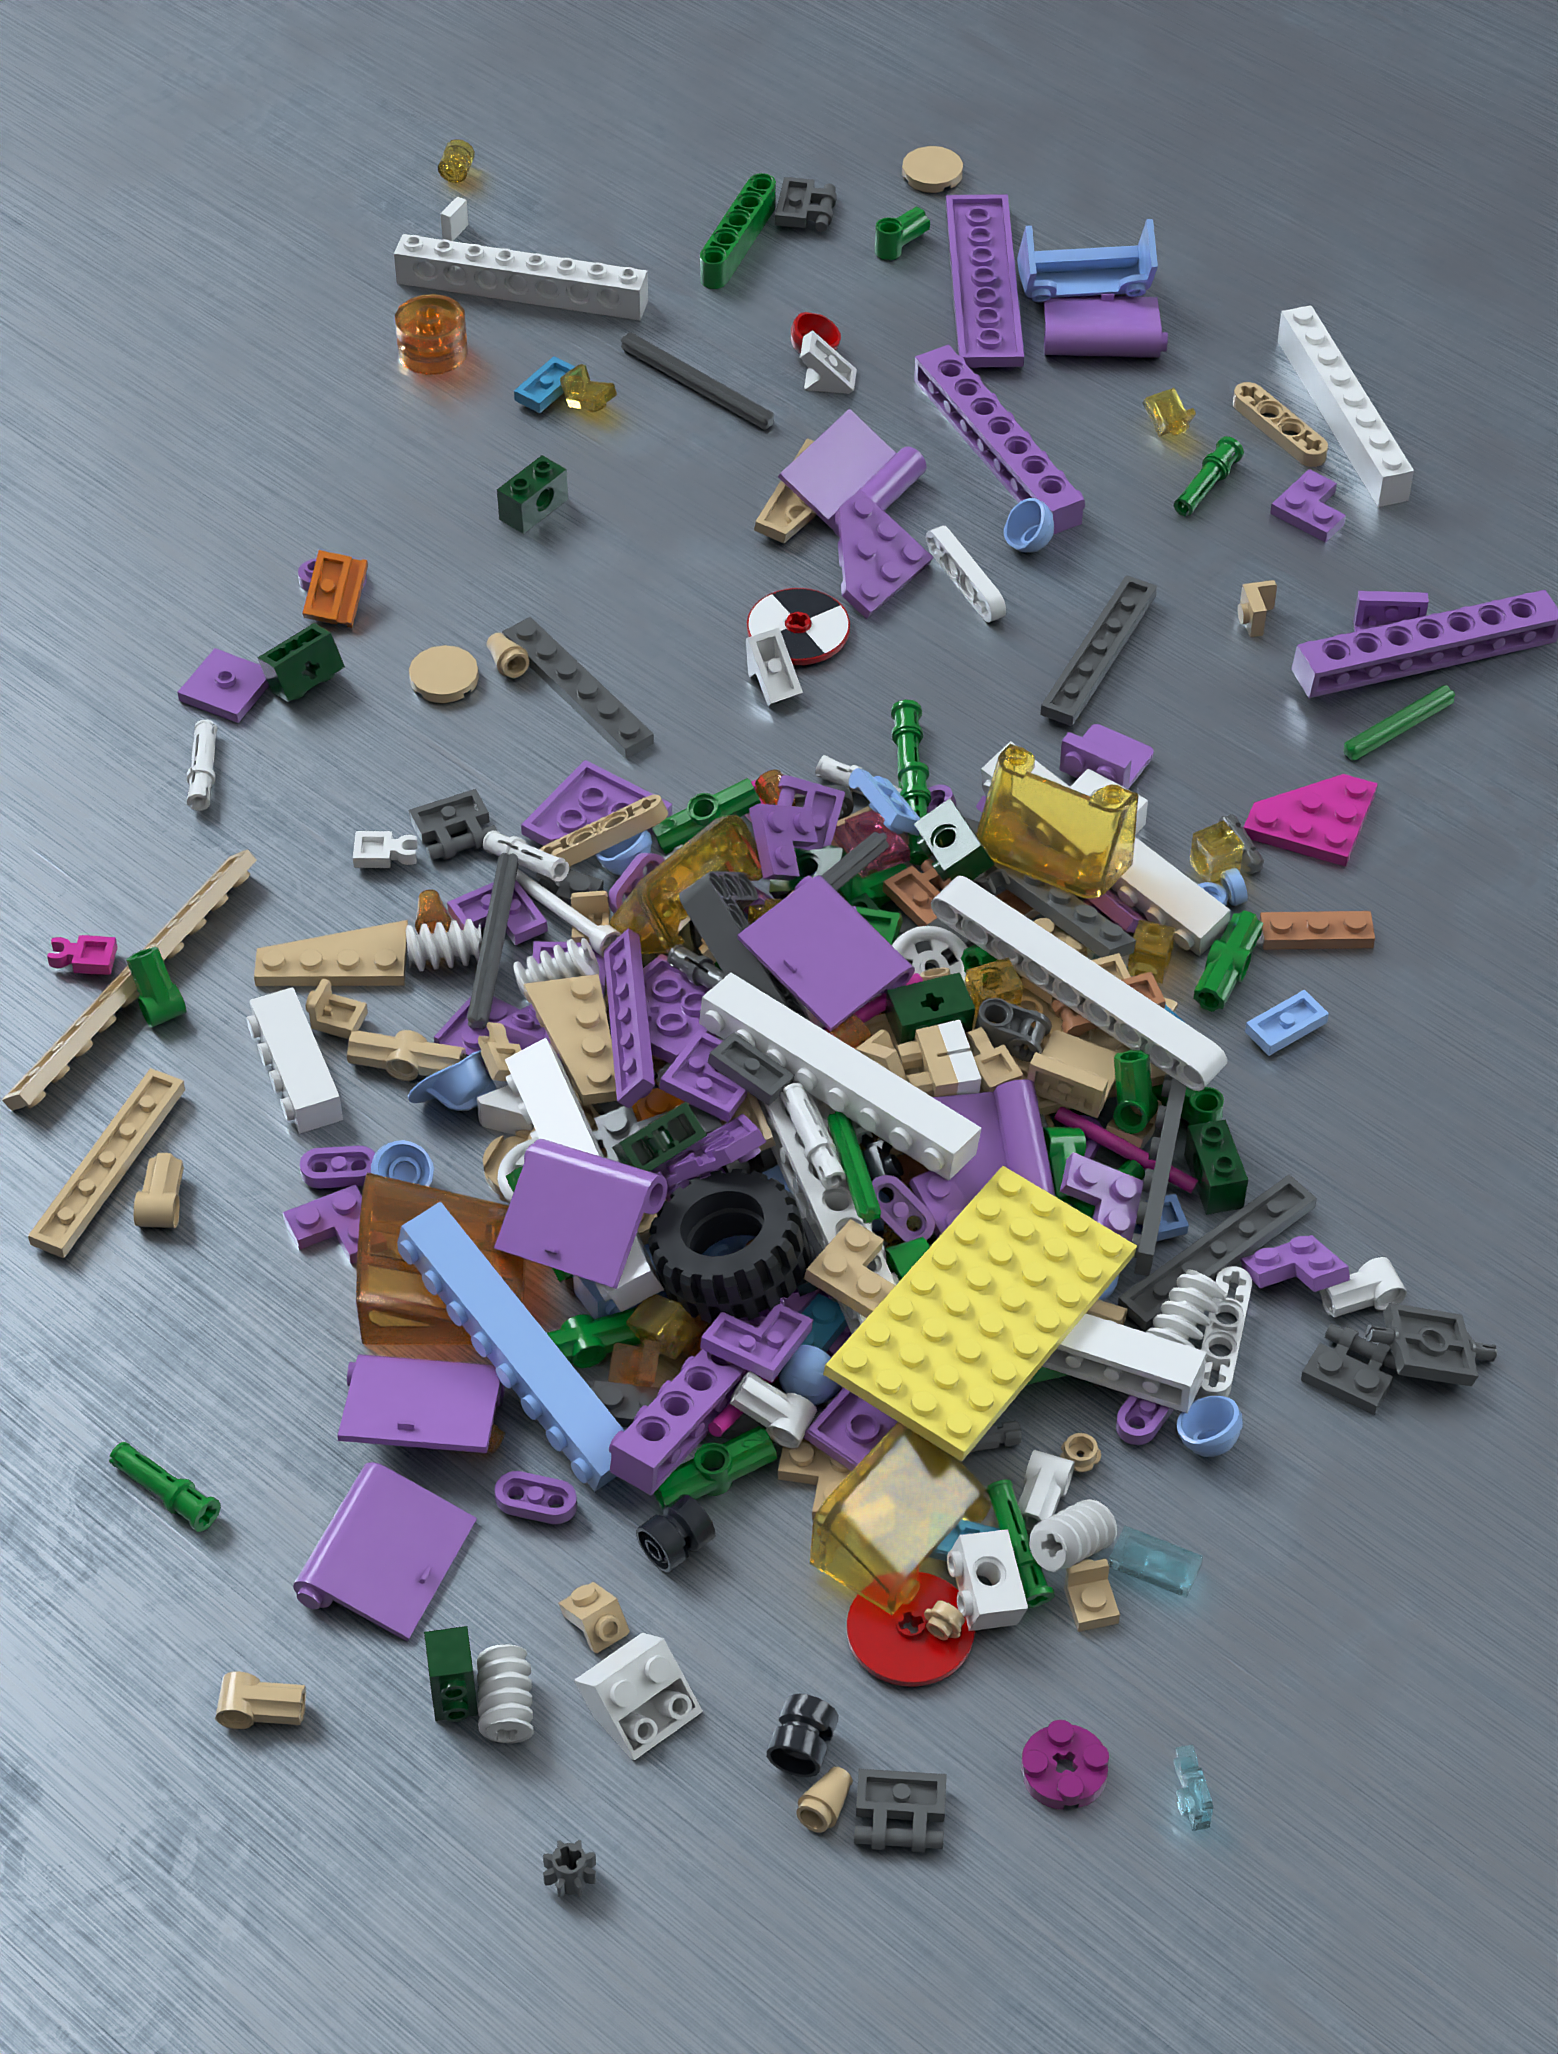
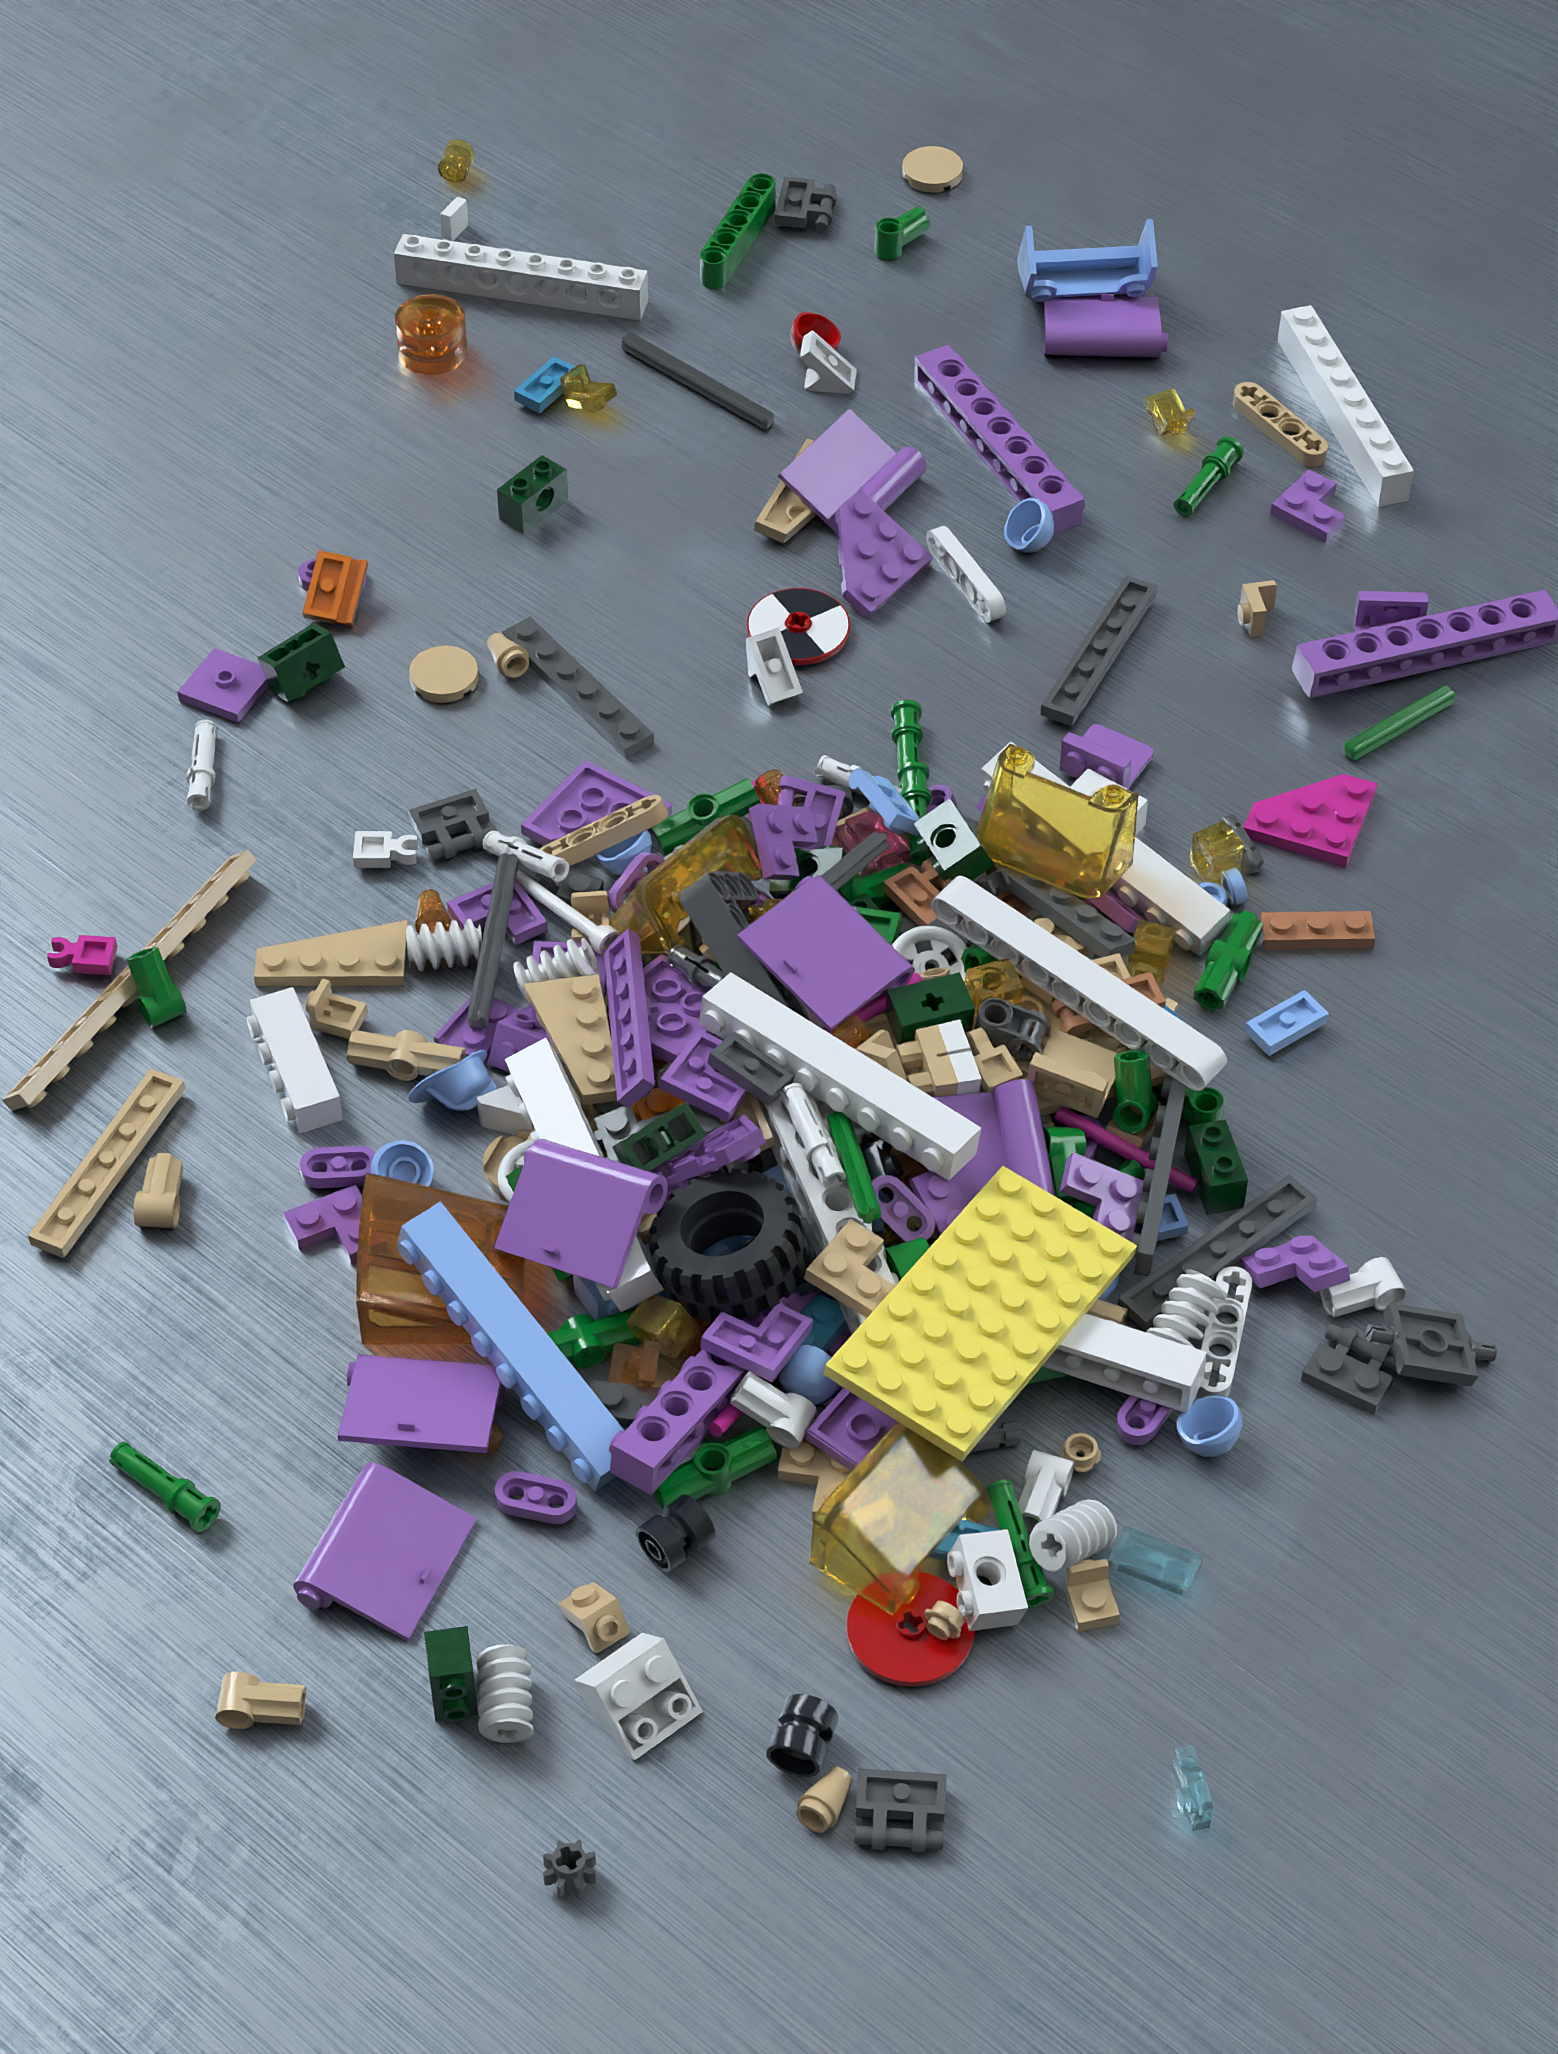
(497, 1049): tan plate -> none
(984, 281): medium lavender plate -> none
(1067, 1788): magenta plate -> none

